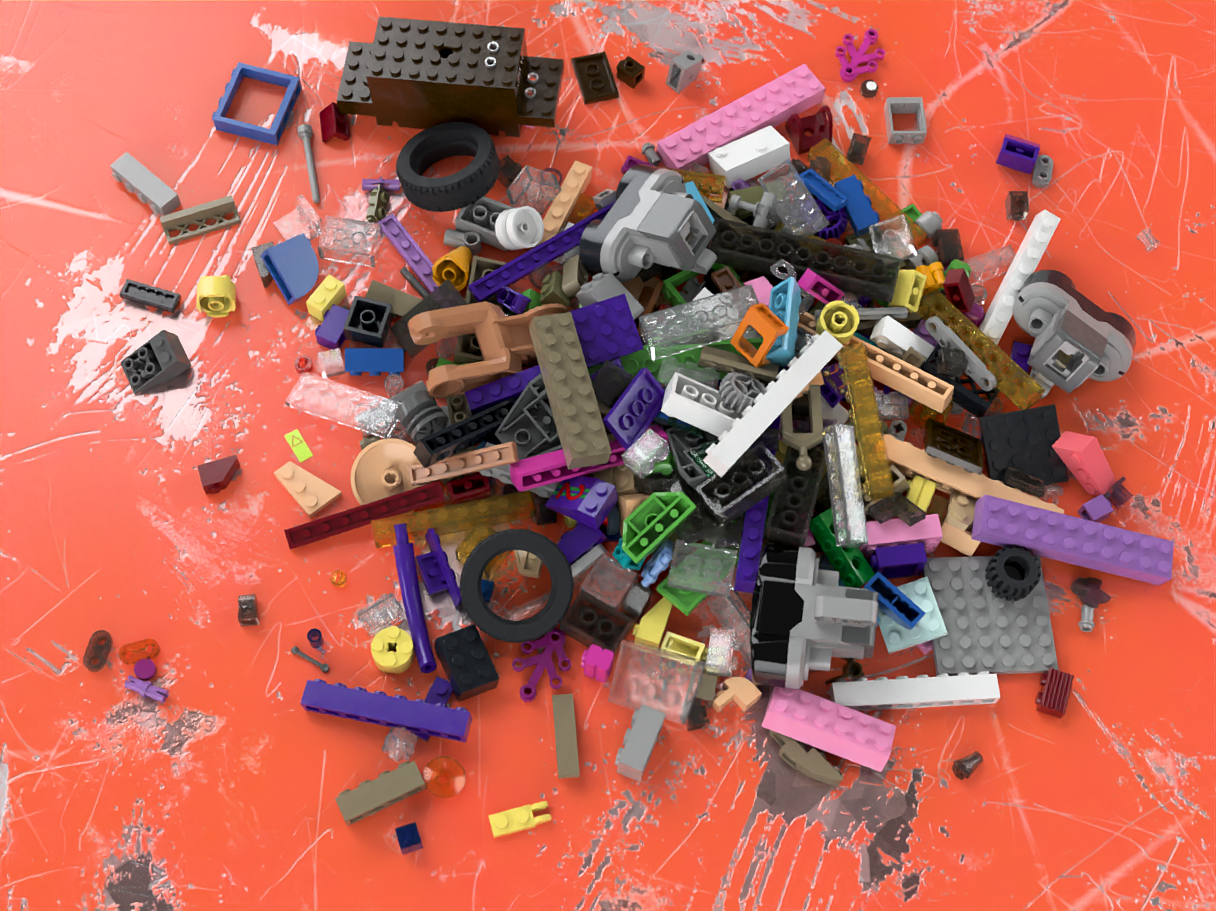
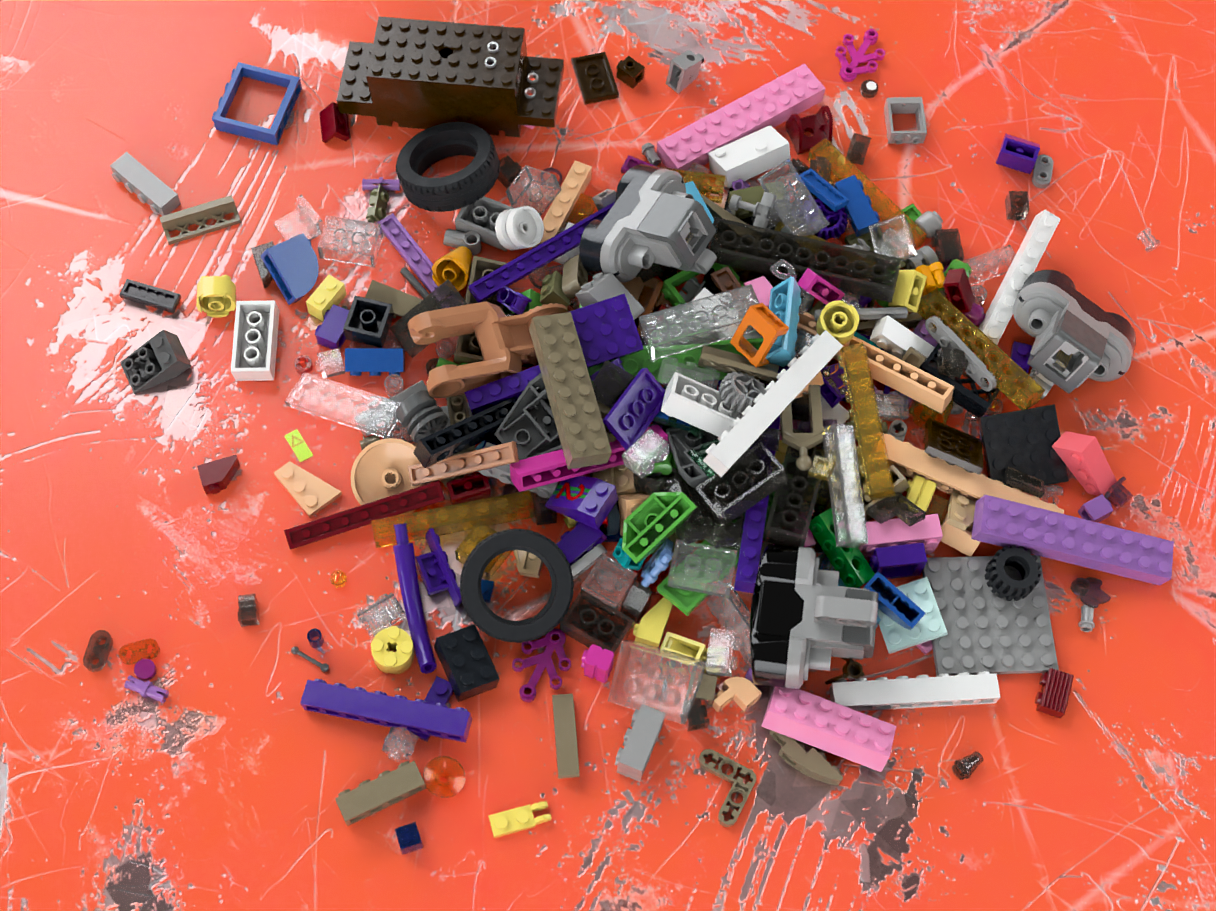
(255, 341): none -> white brick
(305, 133): light grey piece -> none
(738, 785): none -> dark tan beam
(822, 468): none -> clear yellow tile

